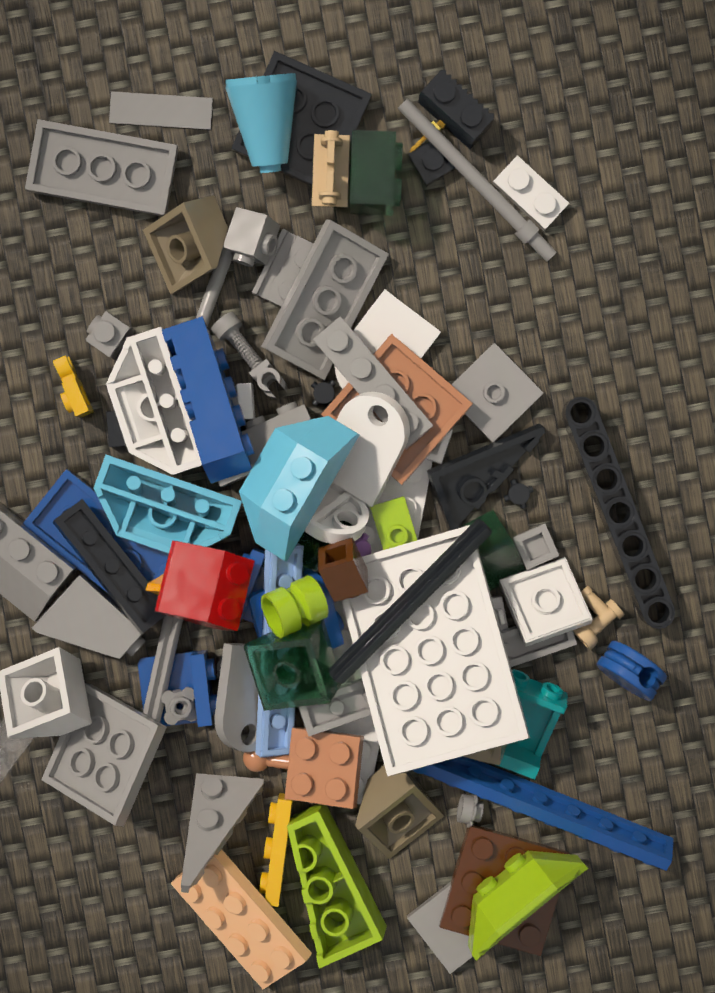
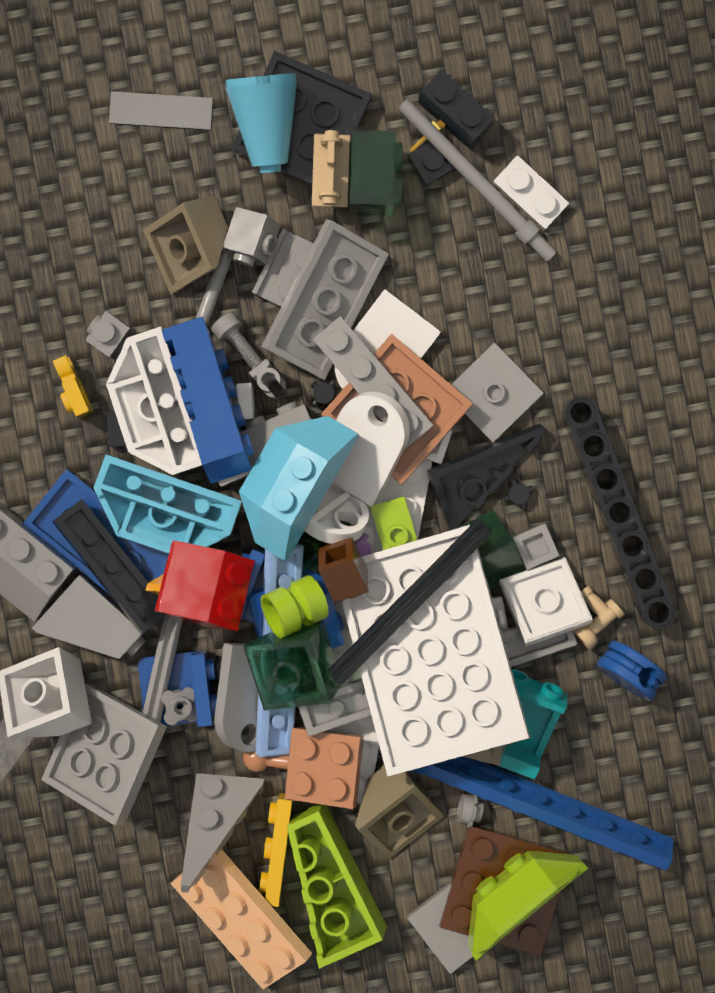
(101, 168): light grey plate -> none

